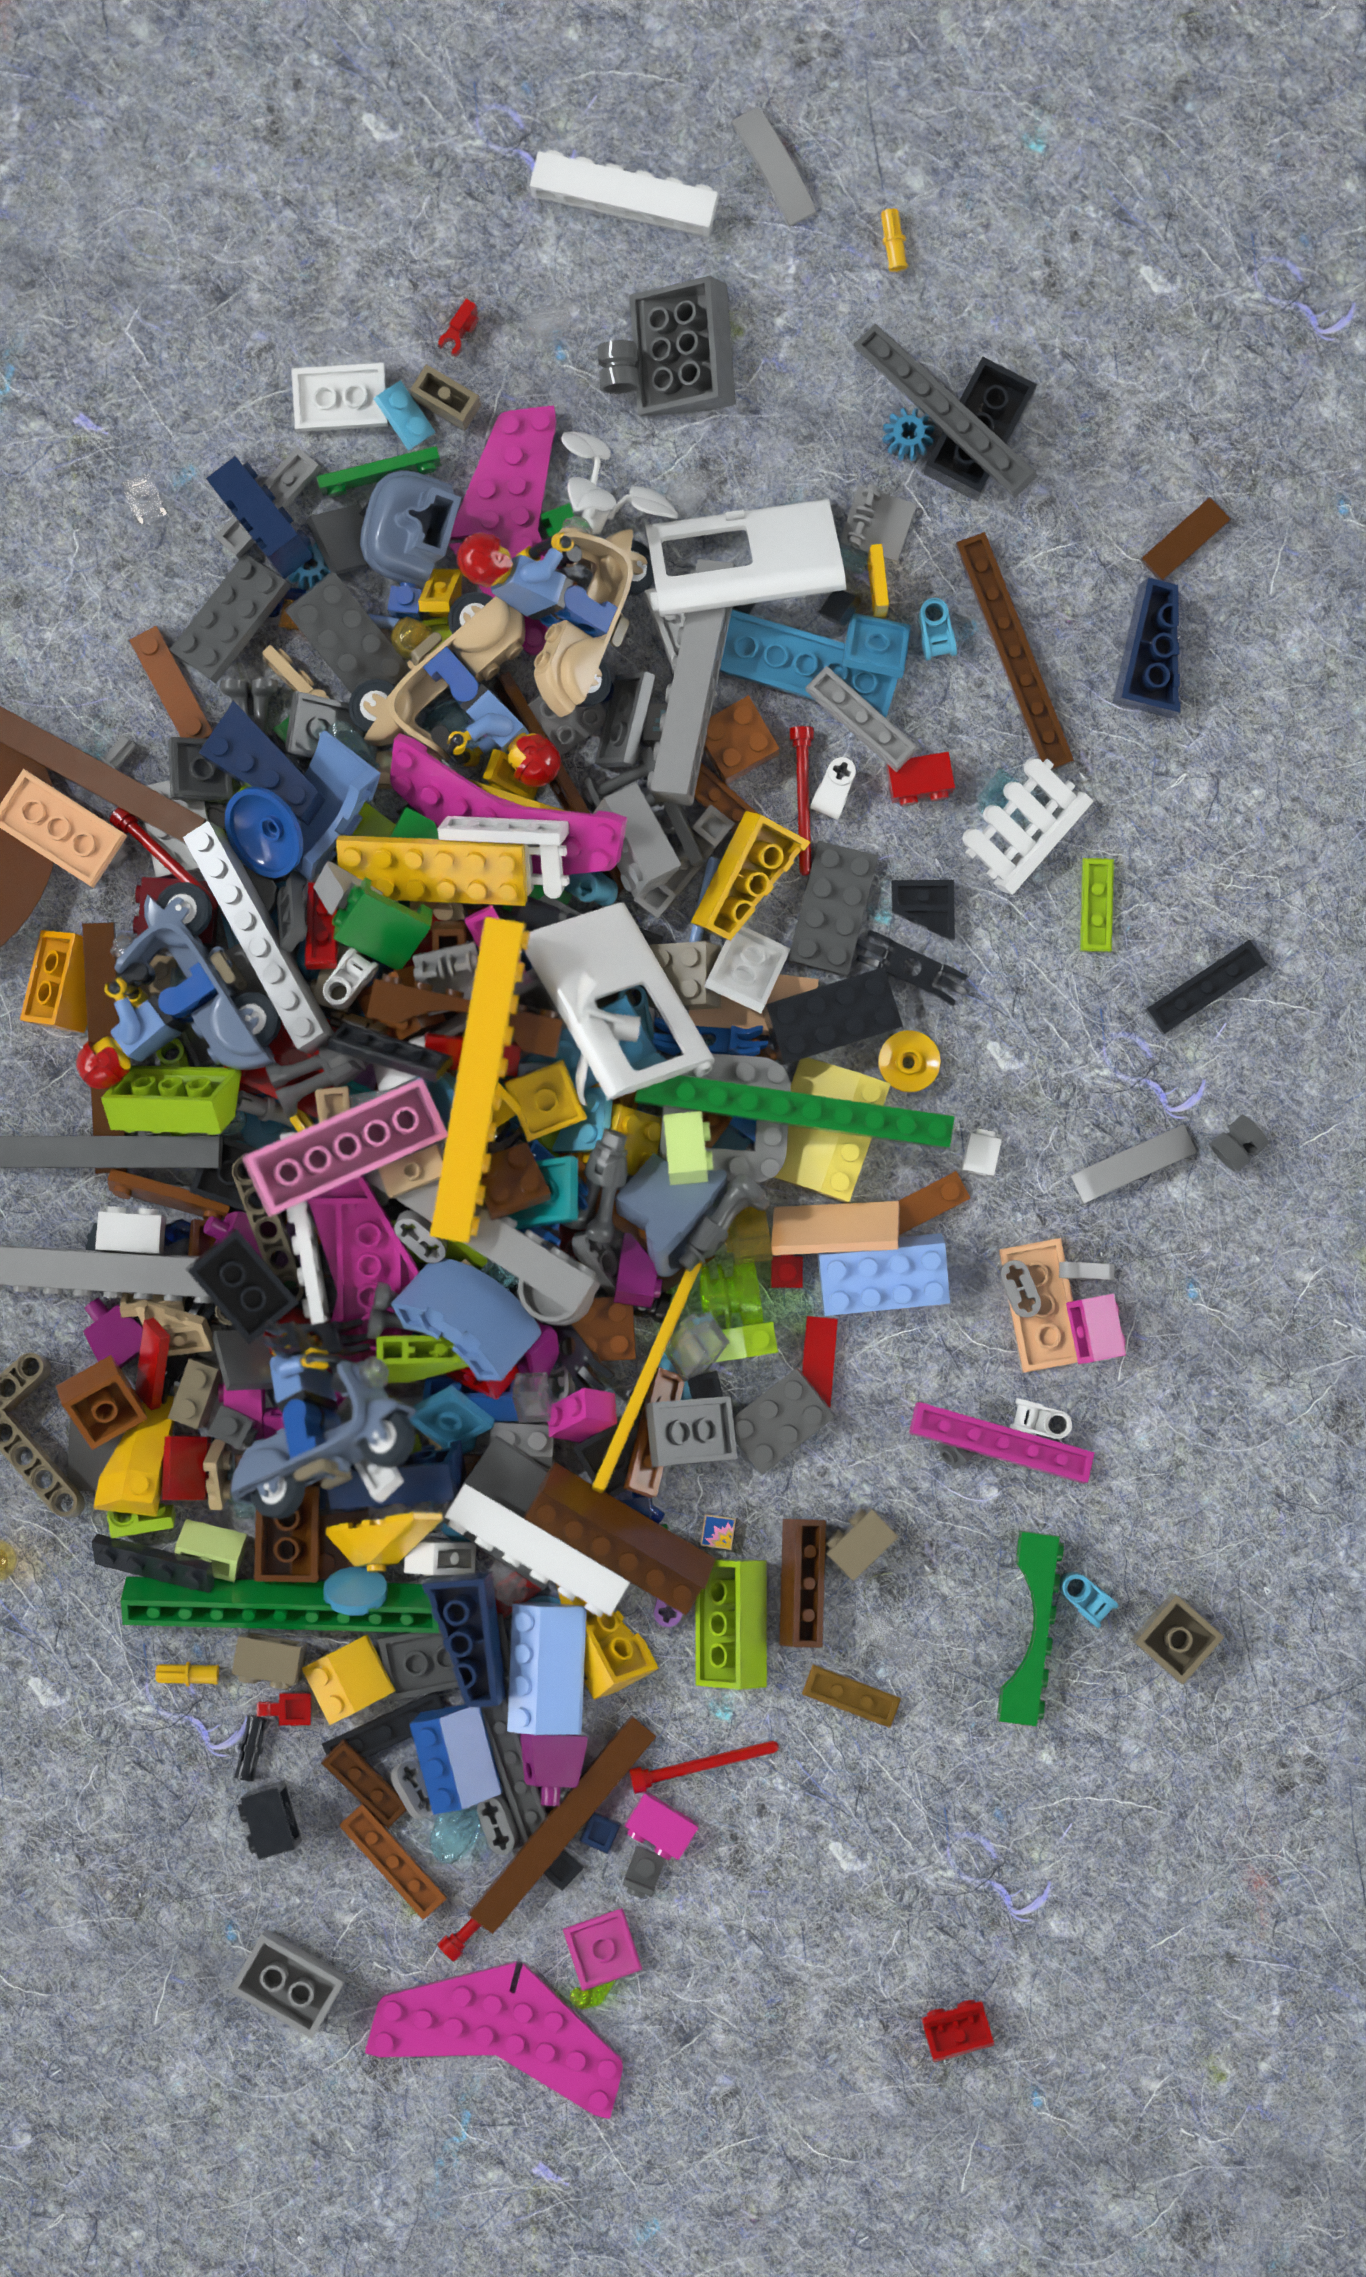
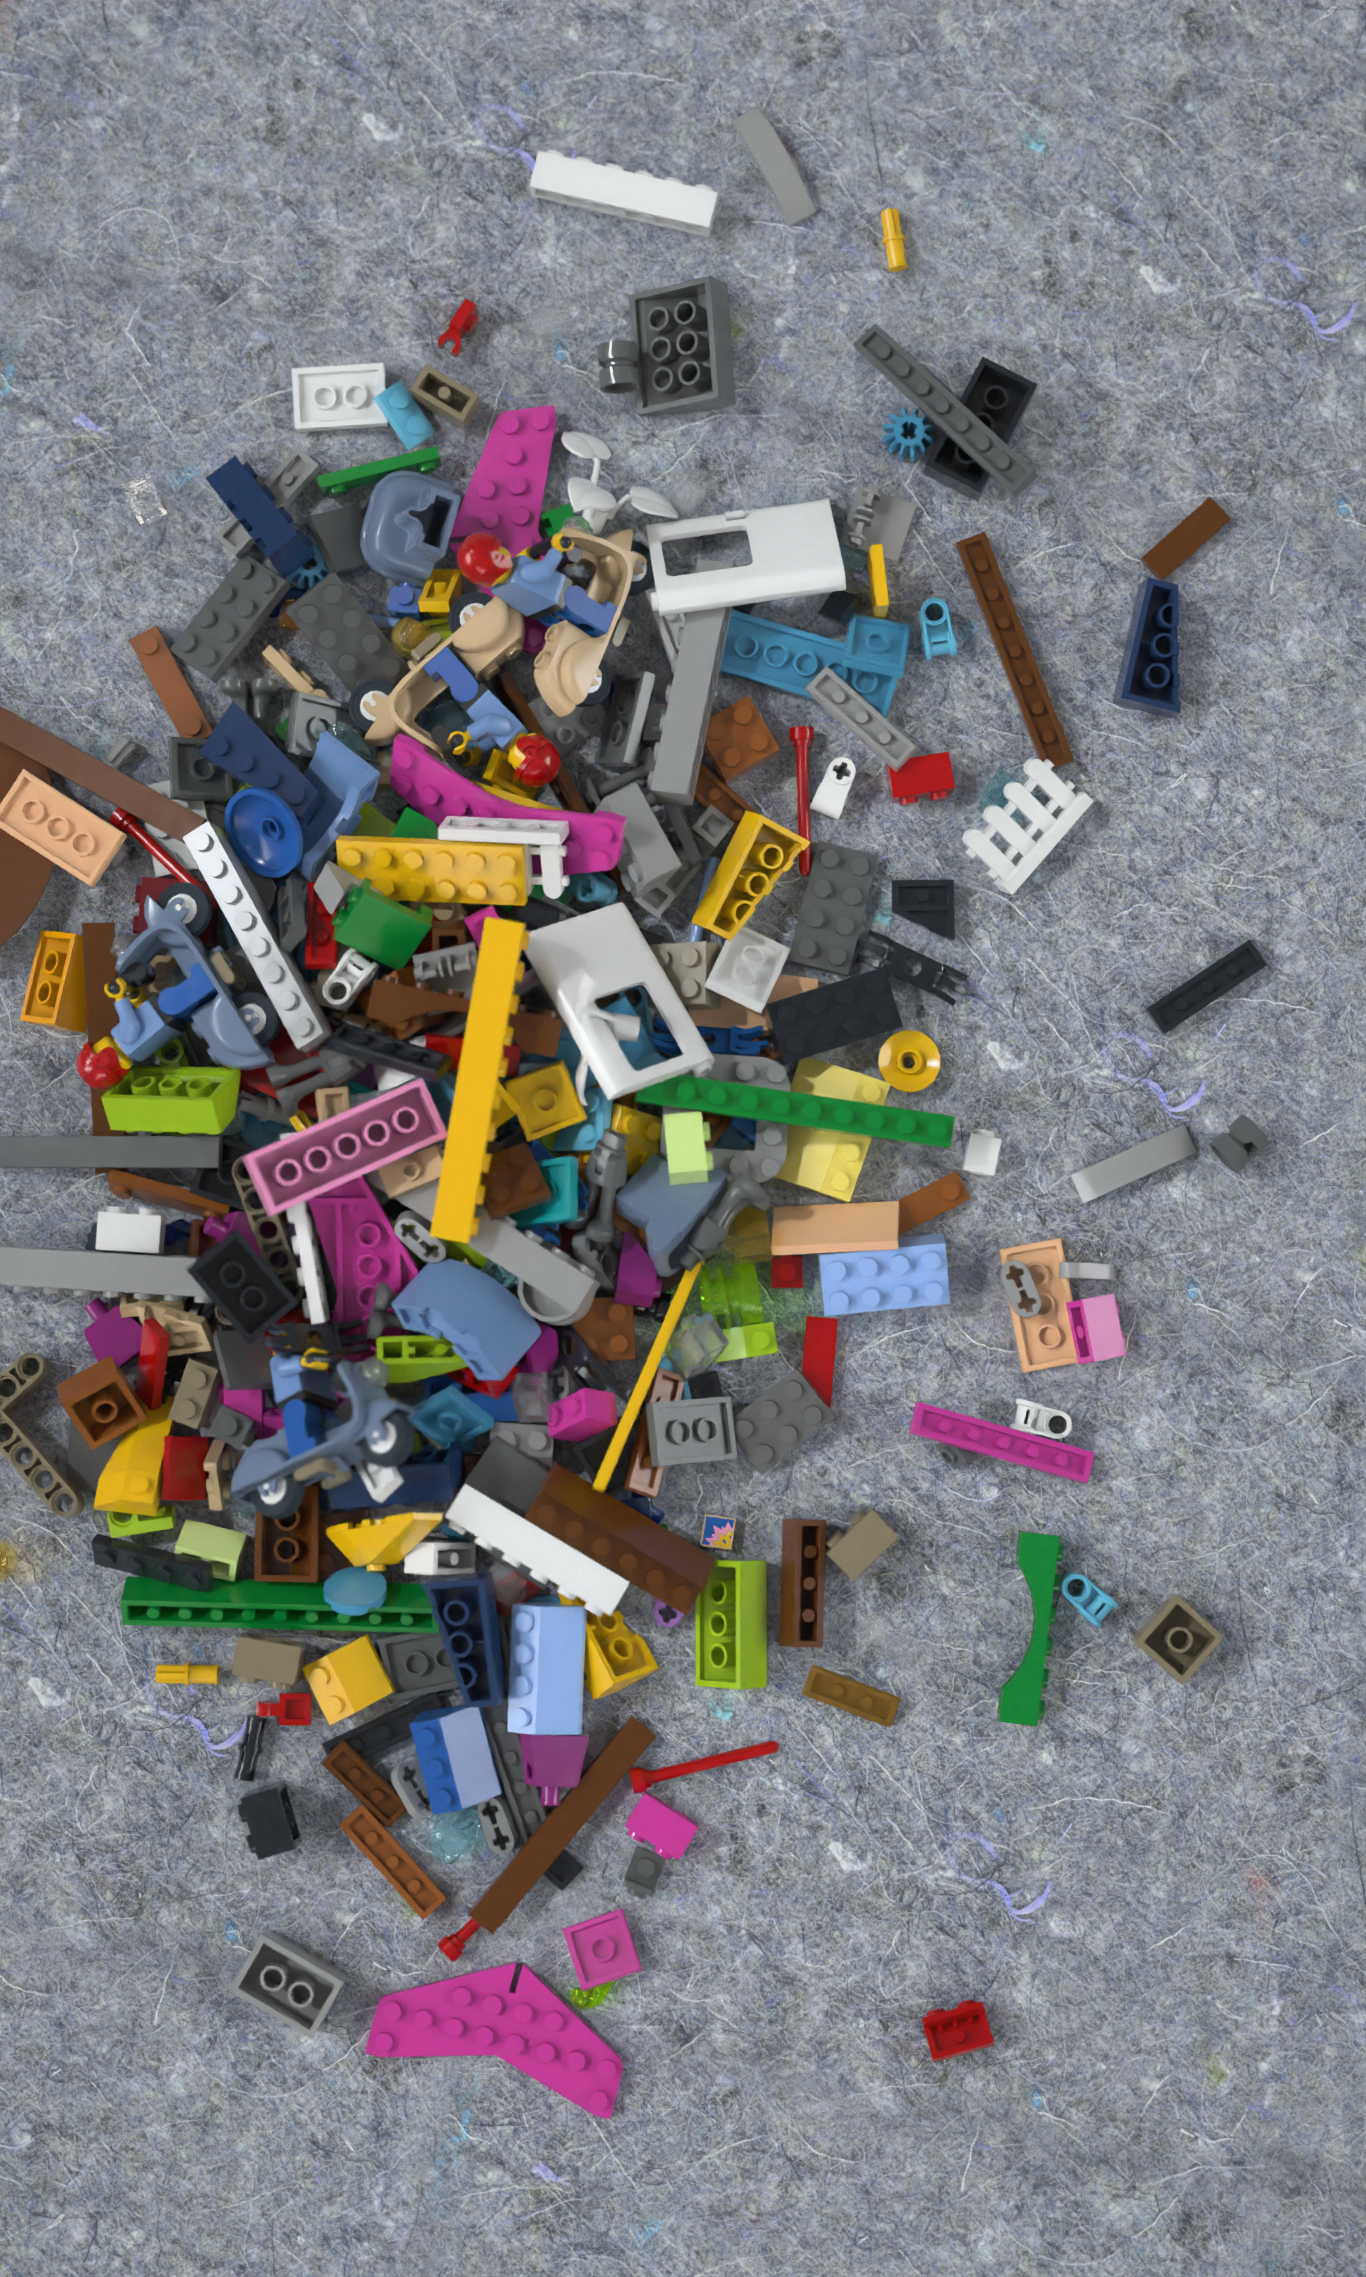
(600, 1832): dark blue tile -> none
(1096, 905): lime tile -> none

